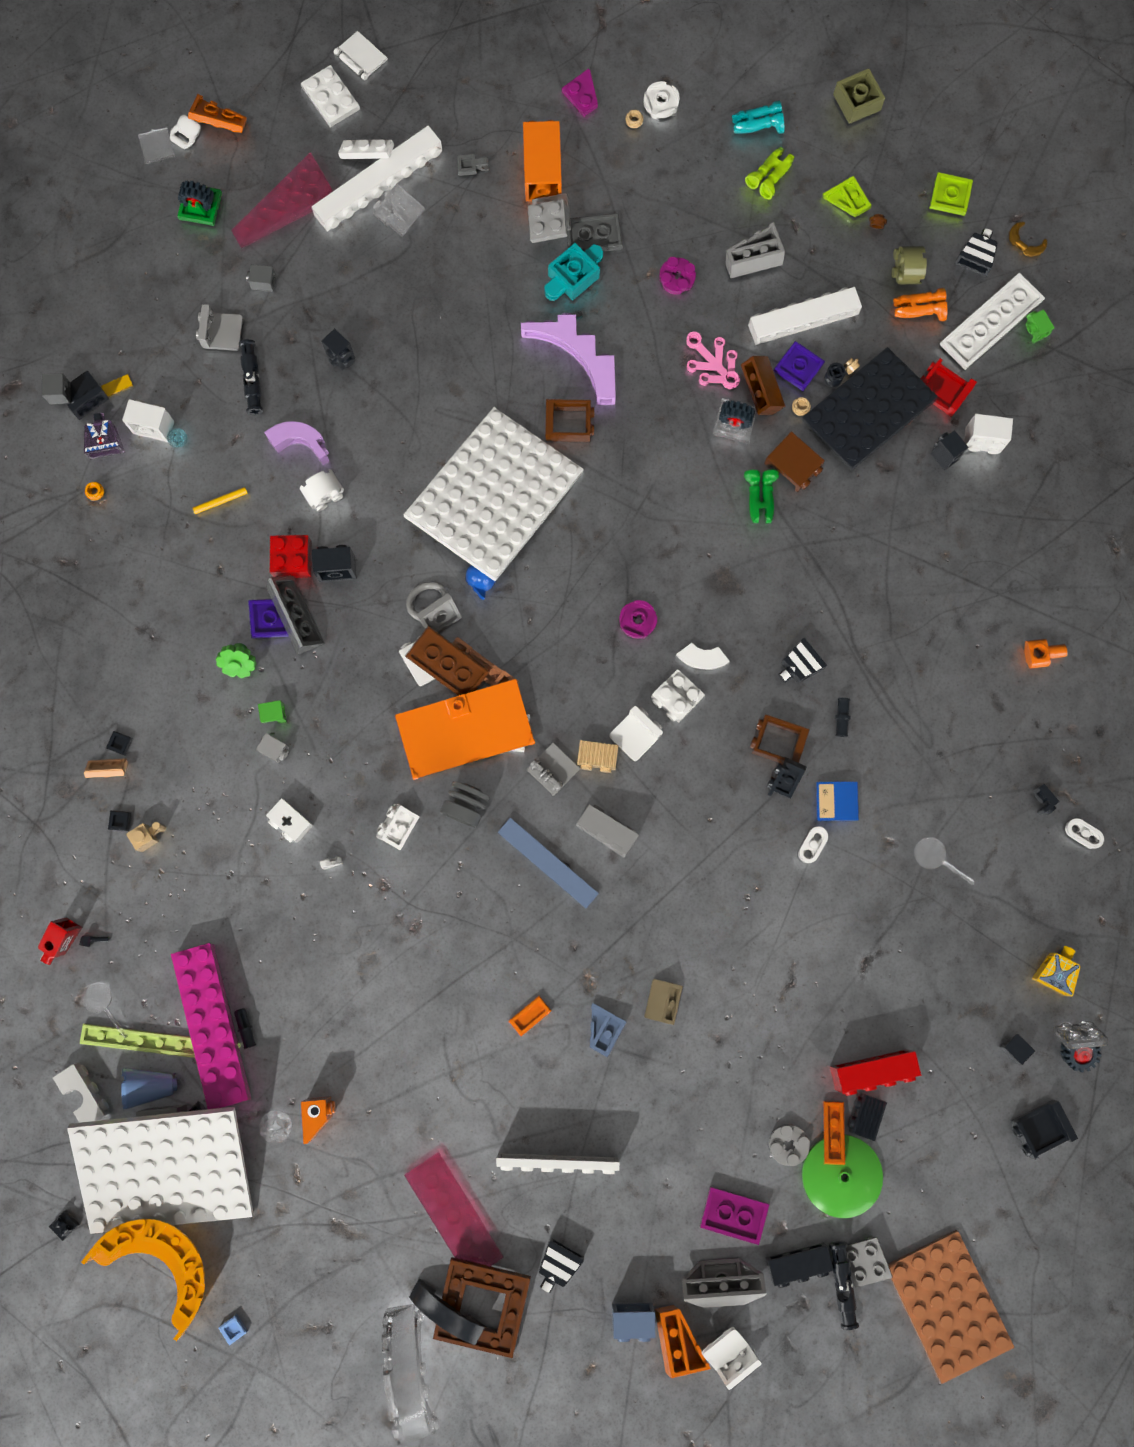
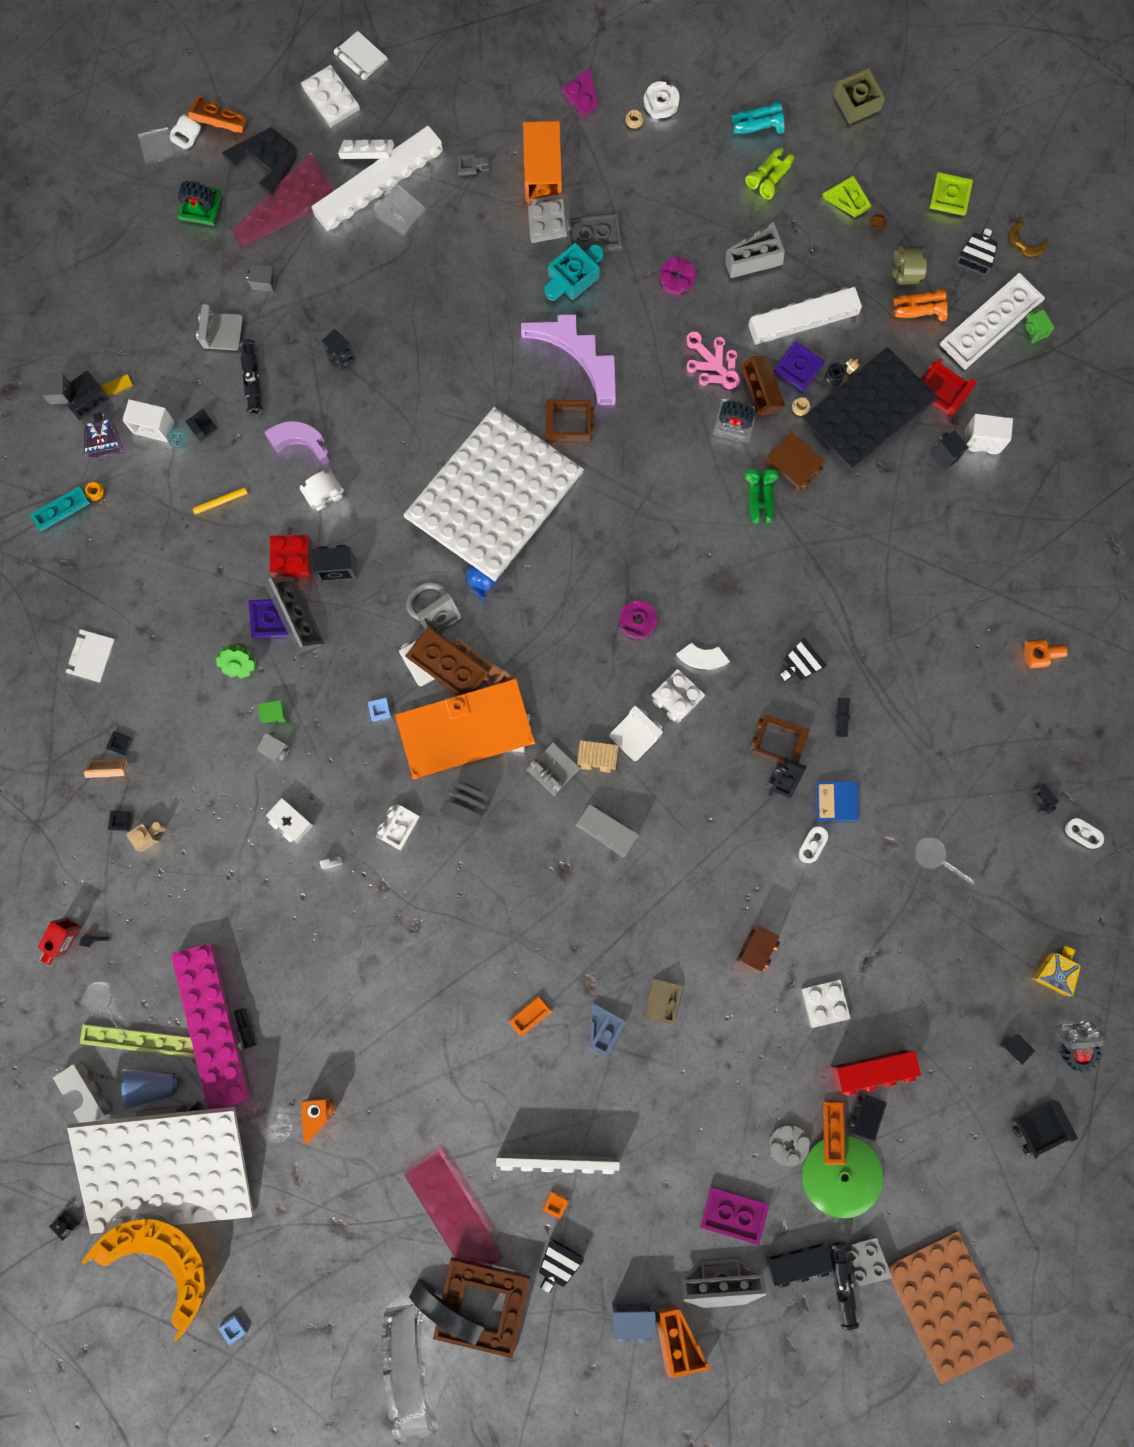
(60, 508): none -> teal plate
(90, 656): none -> white piece
(201, 425): none -> black panel
(270, 151): none -> black wing
(379, 709): none -> light blue tile
(548, 863): sand blue tile -> none
(555, 1204): none -> orange tile
(731, 1357): white bracket -> none
(758, 949): none -> copper brick
(825, 1003): none -> white plate

